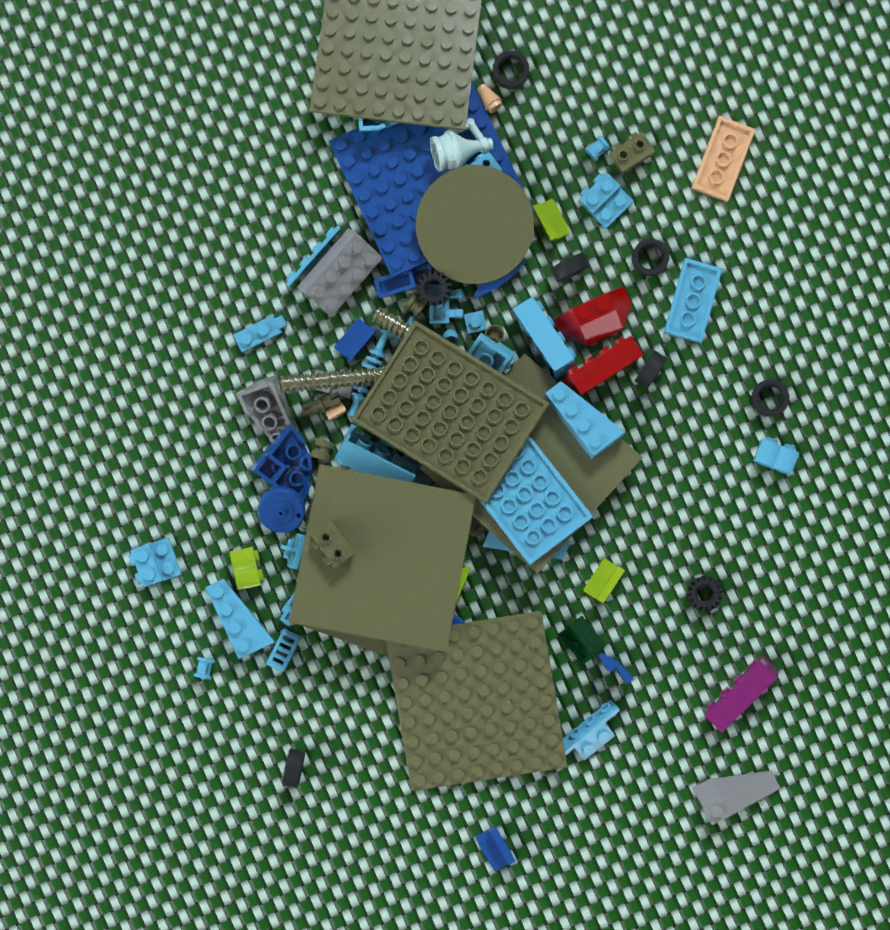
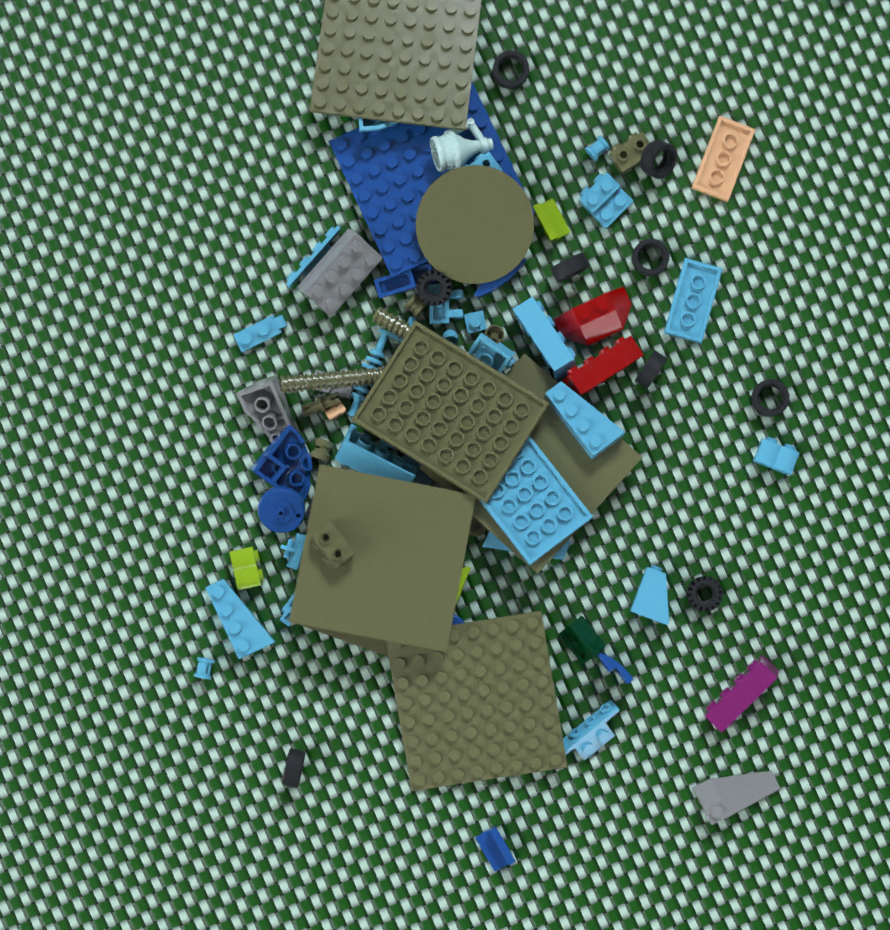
(155, 562): medium azure plate -> none
(270, 662): medium azure slope -> none
(355, 339): blue panel -> none
(490, 100): light nougat cone -> none
(603, 580): lime panel -> none
(649, 155): none -> black tyre
(651, 596): none -> medium azure slope

